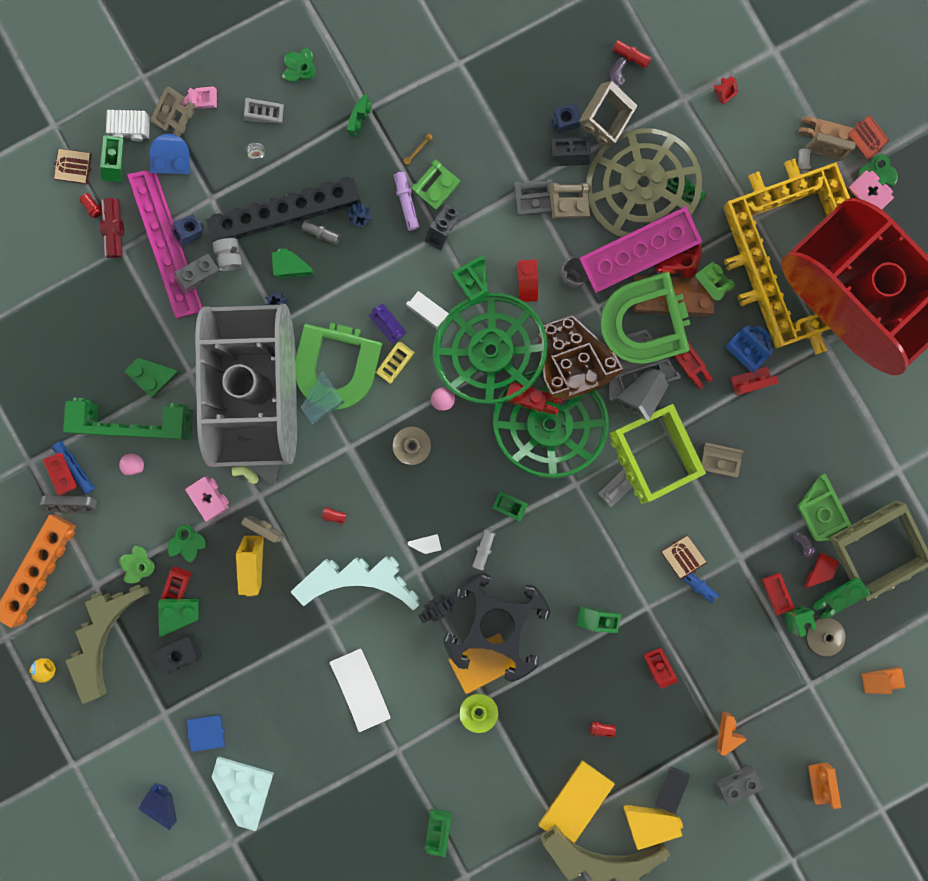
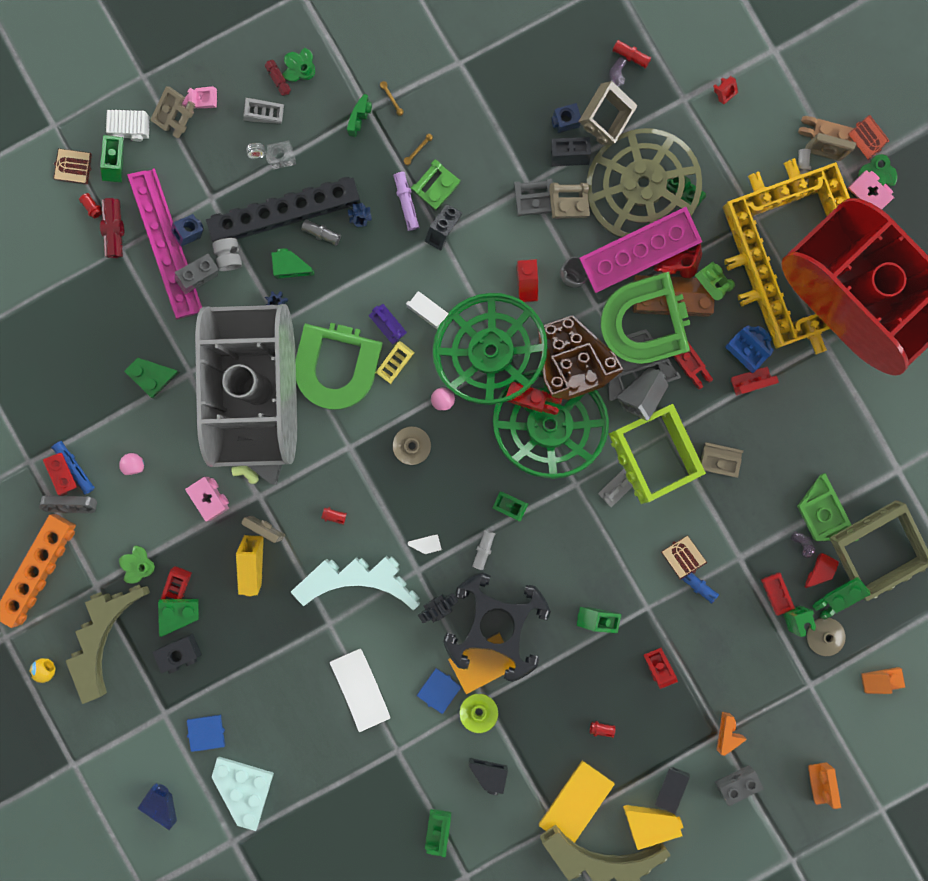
(82, 418): green plate -> none
(169, 155): blue slope -> none
(186, 546): green plate -> none
(277, 77): none -> dark red axle
(288, 158): none -> clear brick
(321, 400): clear light blue wing -> none
(384, 86): none -> pearl gold hinge
(439, 690): none -> blue piece
(472, 279): green wing -> none
(490, 775): none -> black slope

